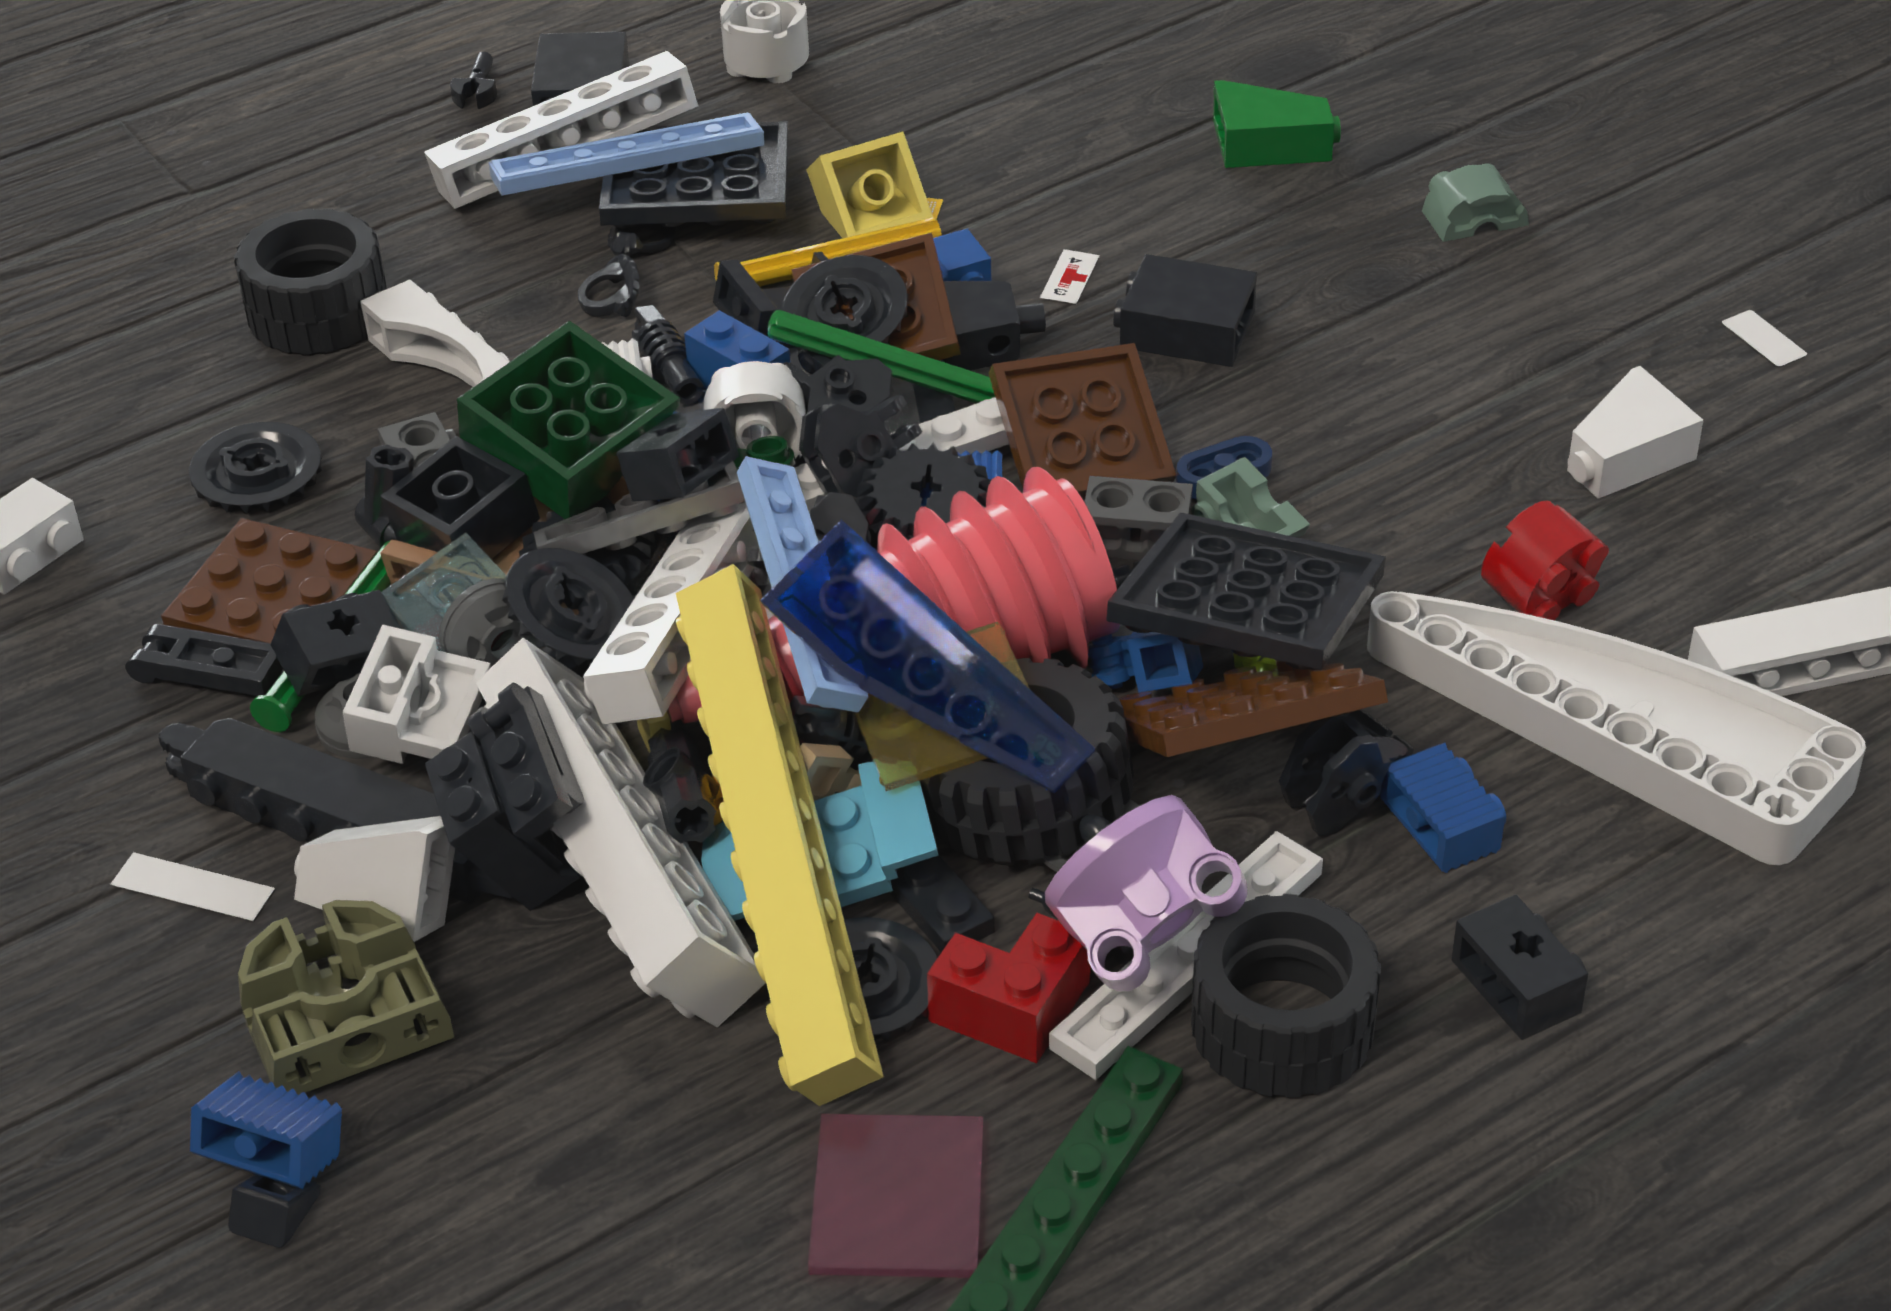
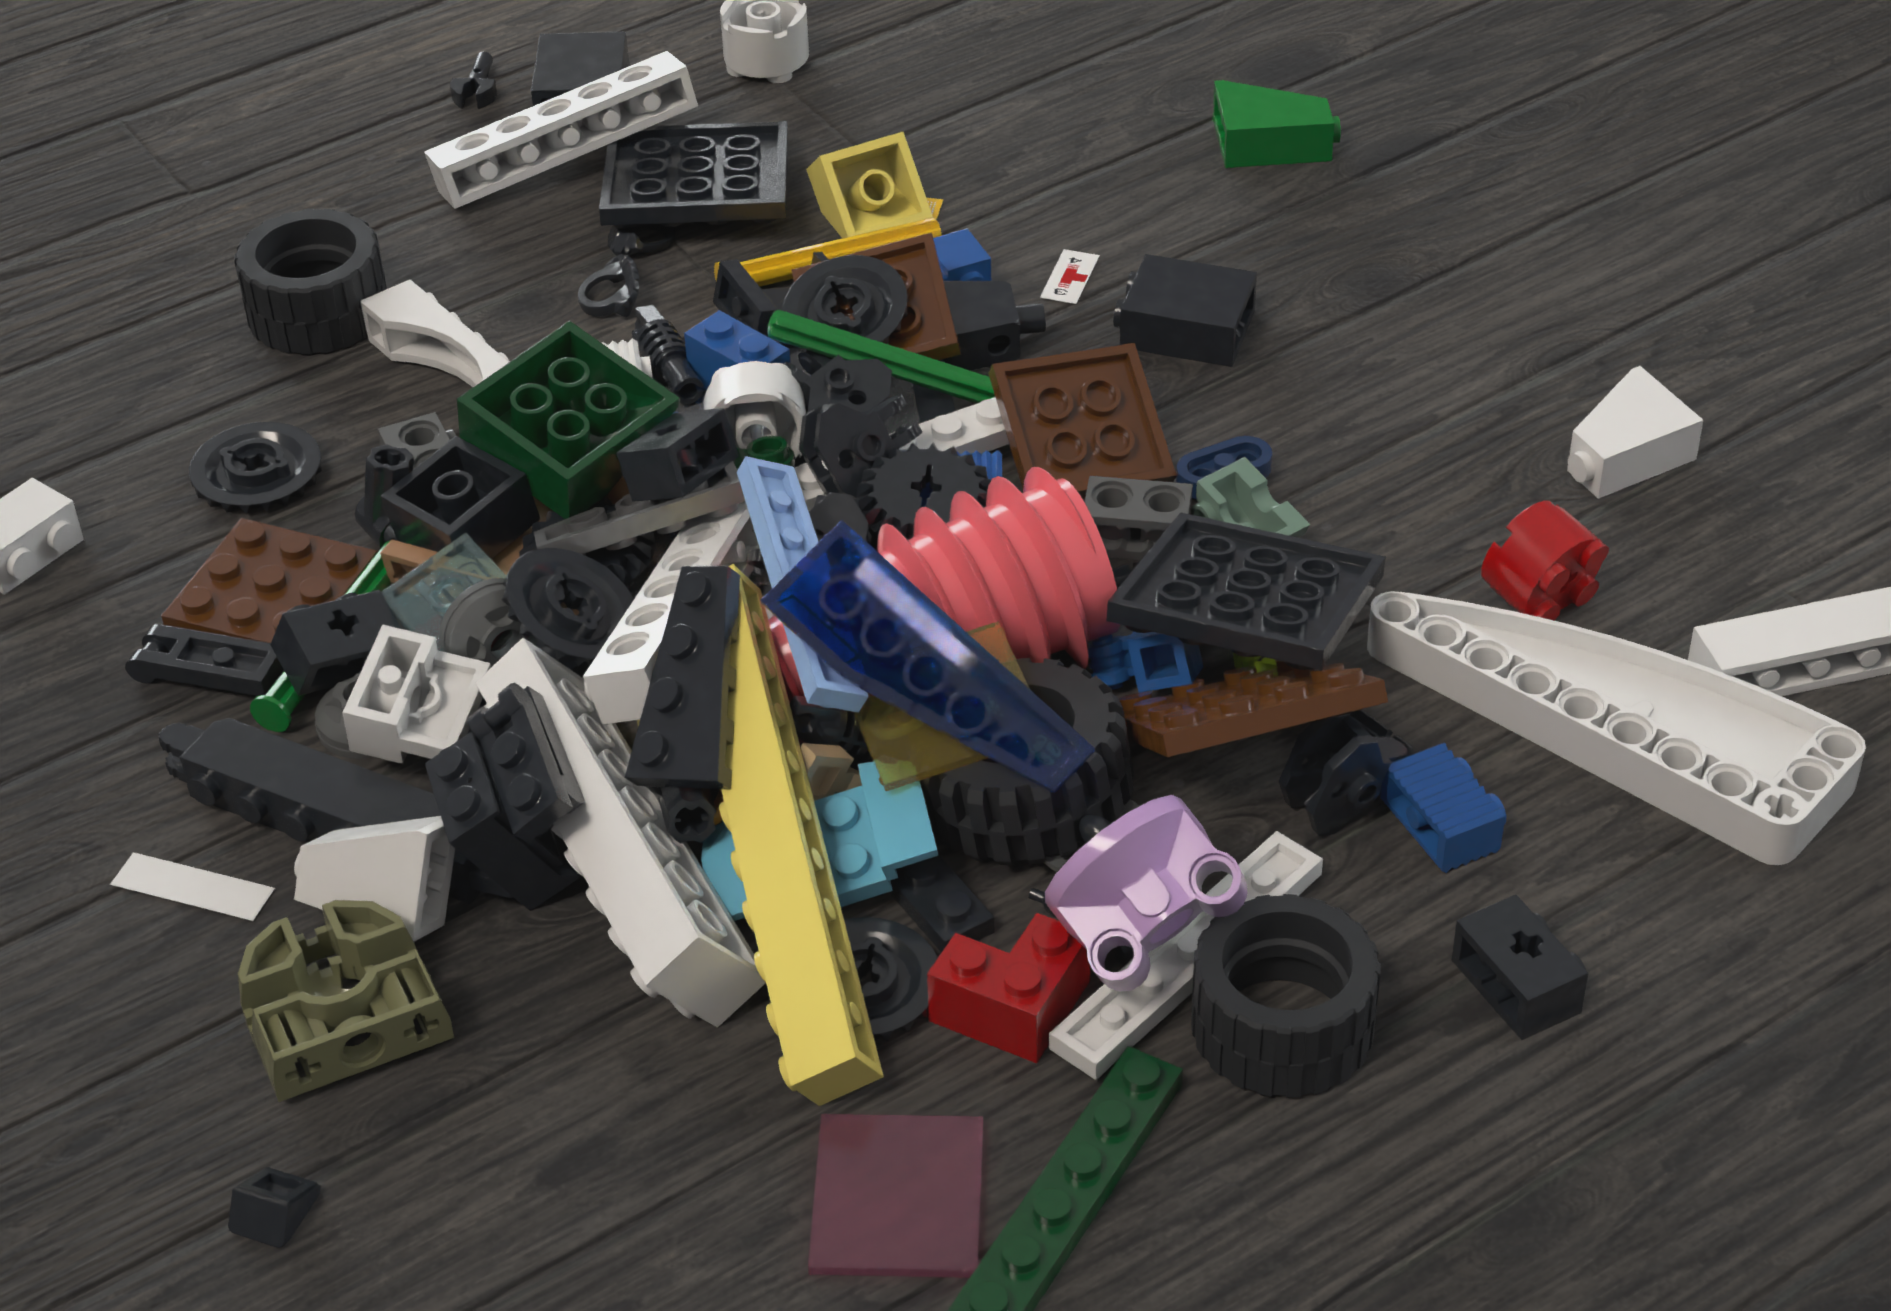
(266, 1130): blue brick -> none
(625, 153): light blue tile -> none
(686, 705): none -> black wing
(1470, 197): sand green cylinder -> none
(1764, 338): white sticker -> none

